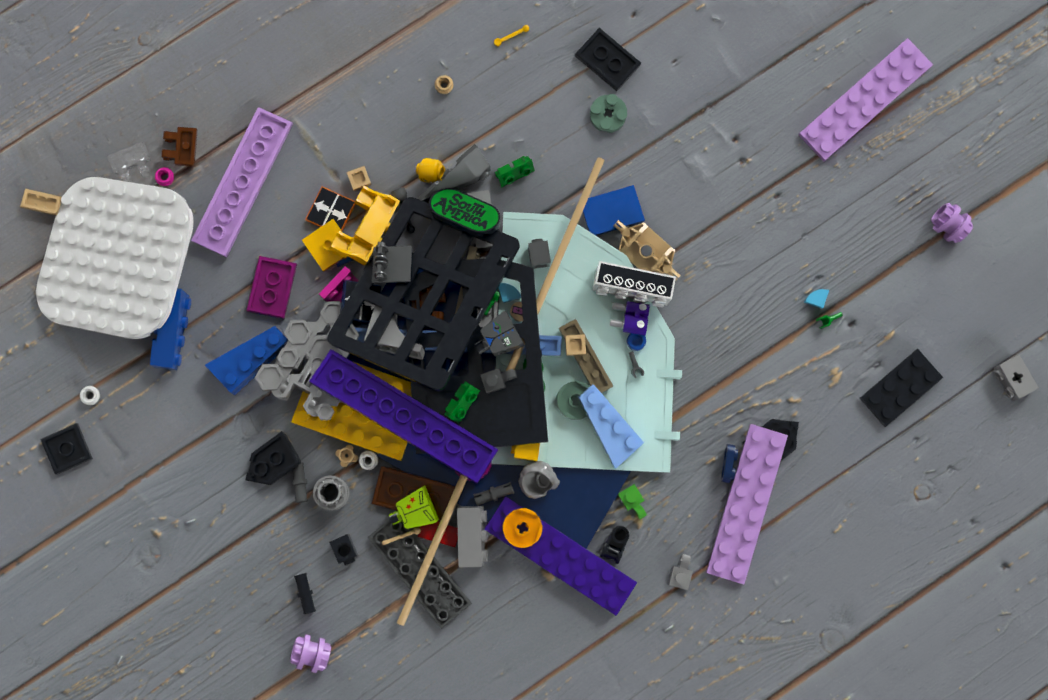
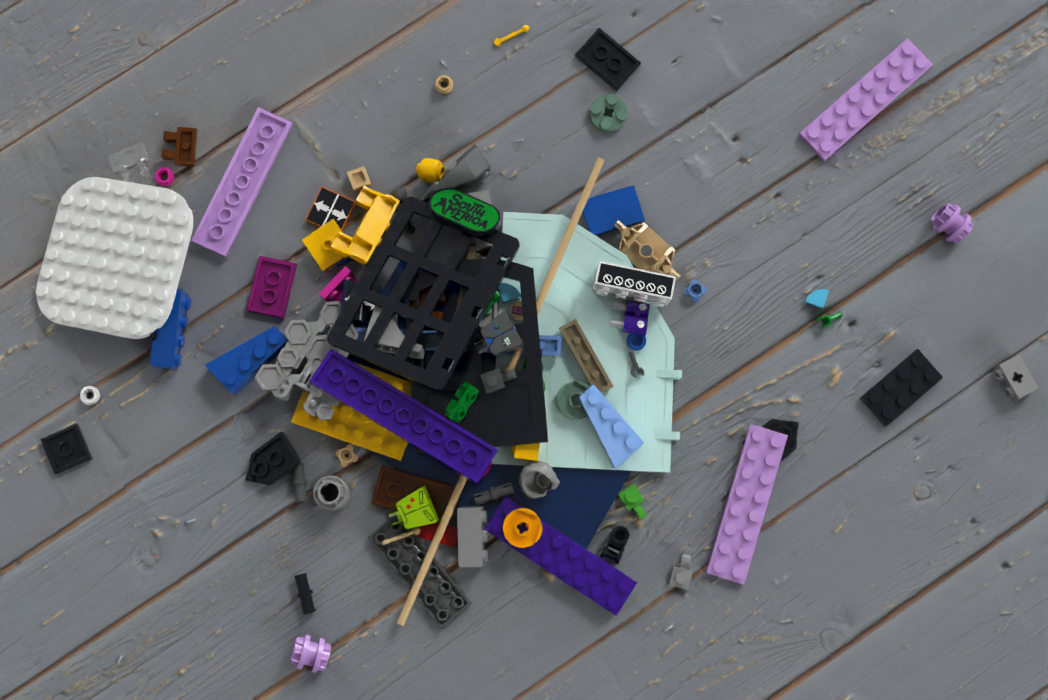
(41, 202): tan plate -> none
(338, 543): black brick -> none
(364, 464): white plate -> none
(391, 263): dark grey hinge -> none
(522, 167): green hinge -> none
(539, 254): dark grey brick -> none
(575, 345): tan plate -> none
(695, 295): none -> medium blue plate
(730, 456): dark blue plate -> none

